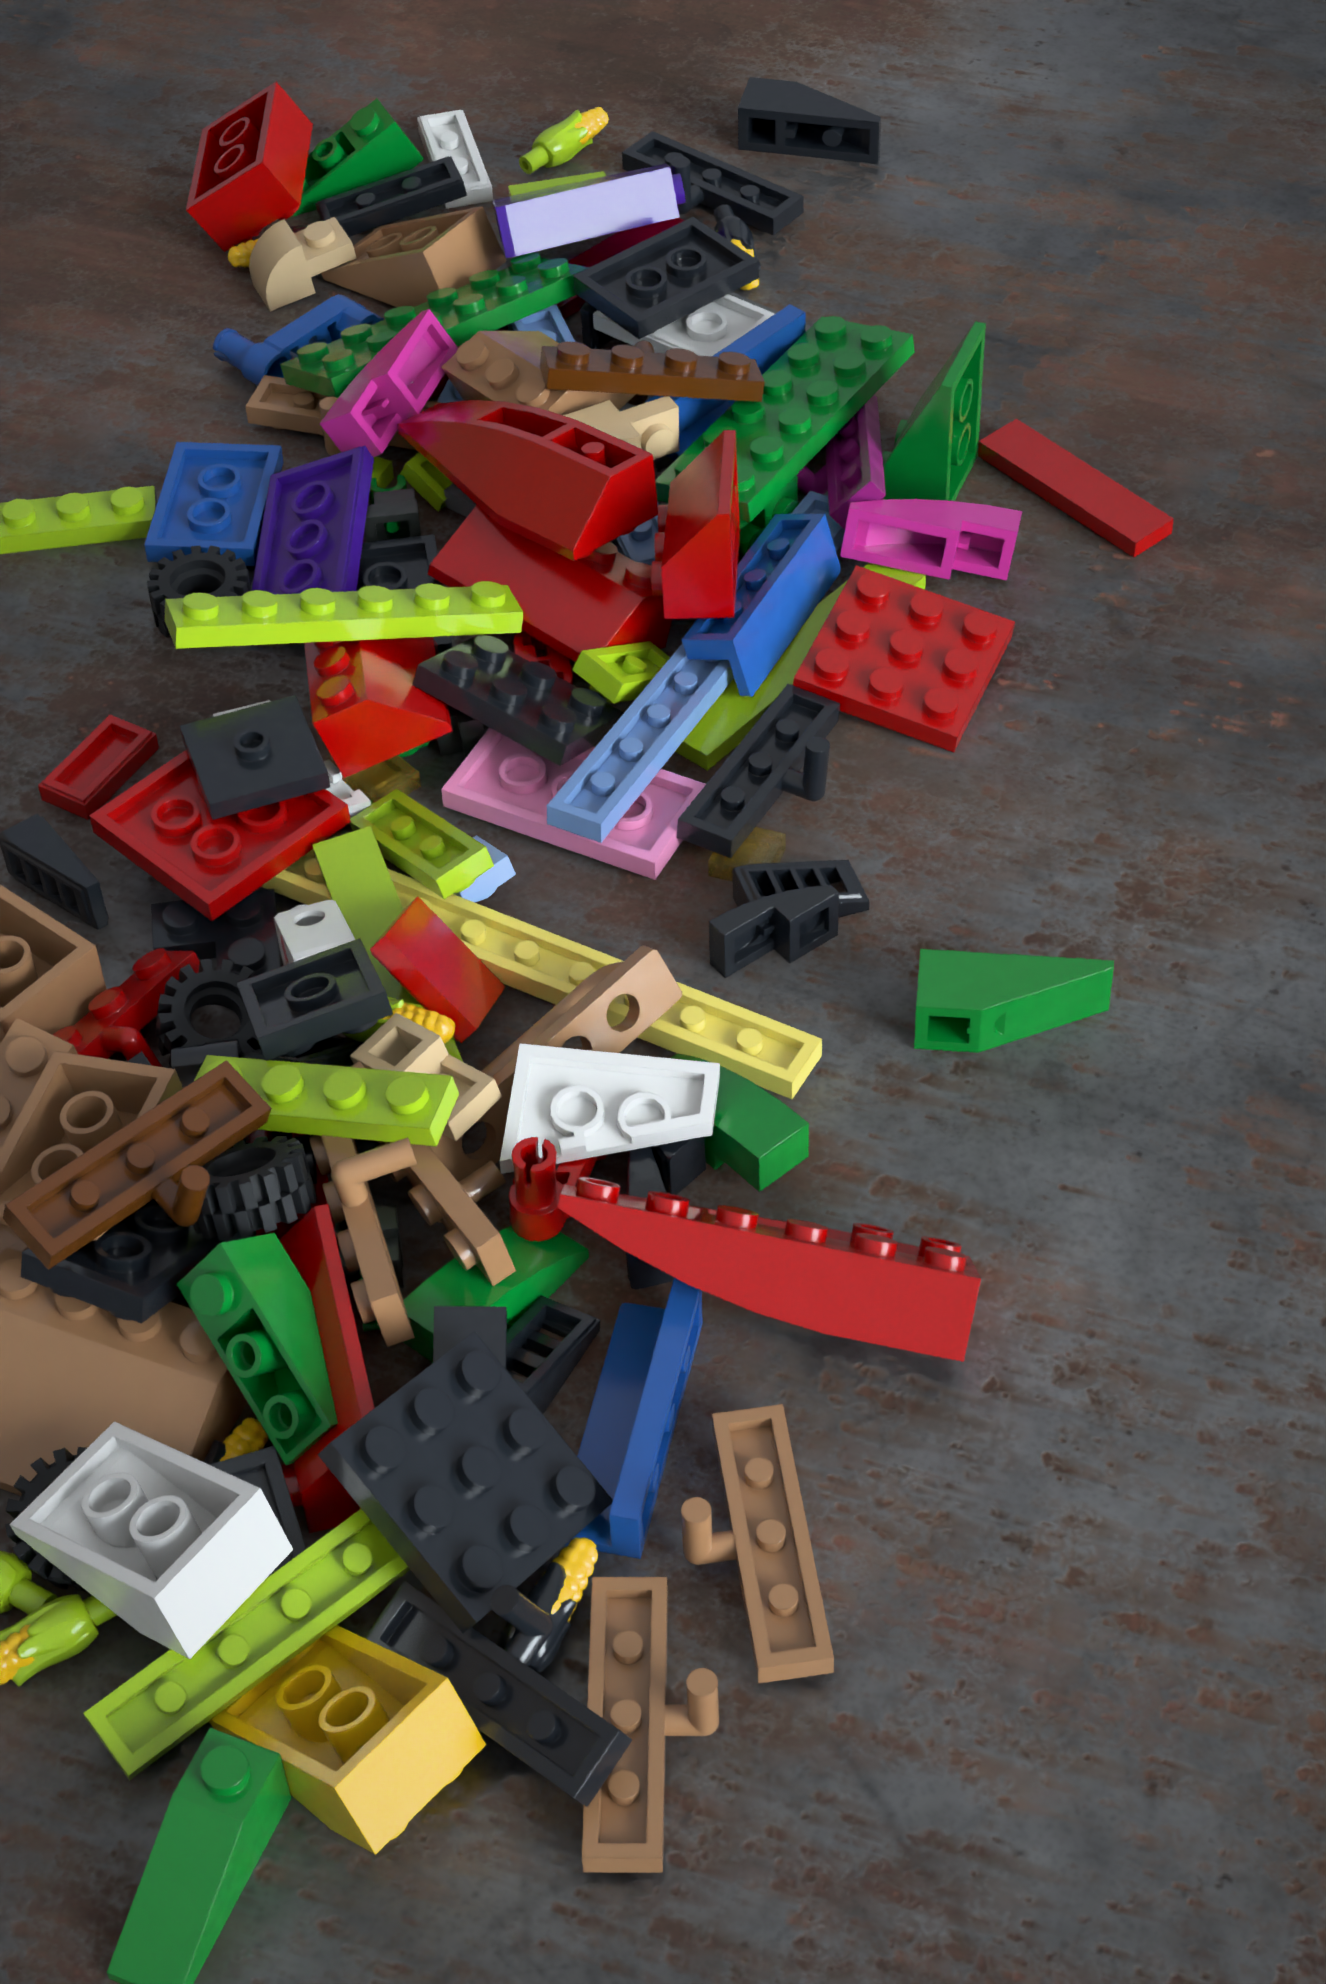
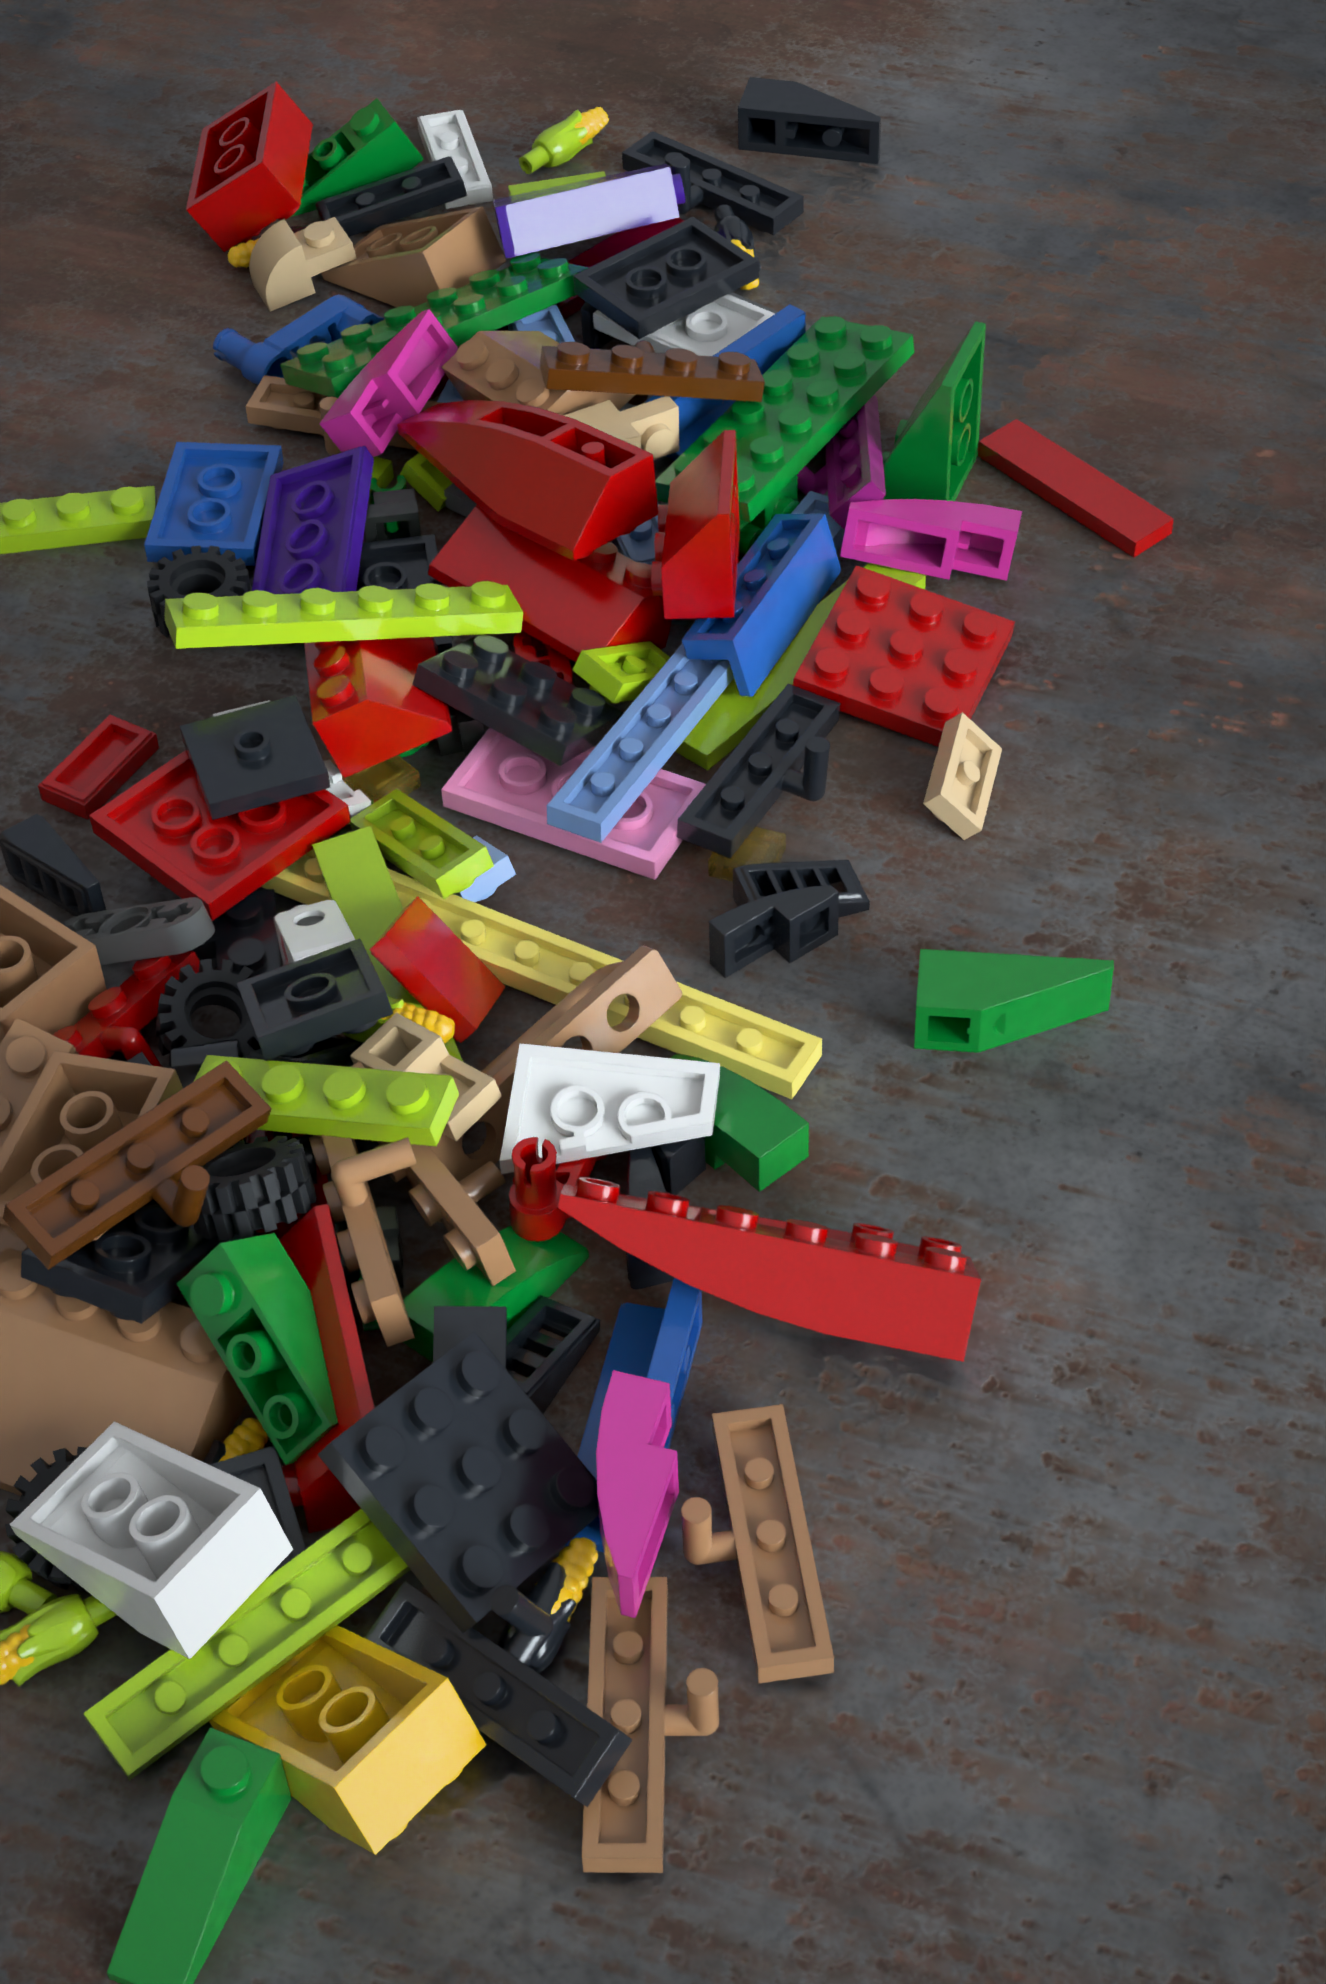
(145, 930): none -> dark grey beam
(634, 1482): none -> dark pink slope
(962, 776): none -> tan plate

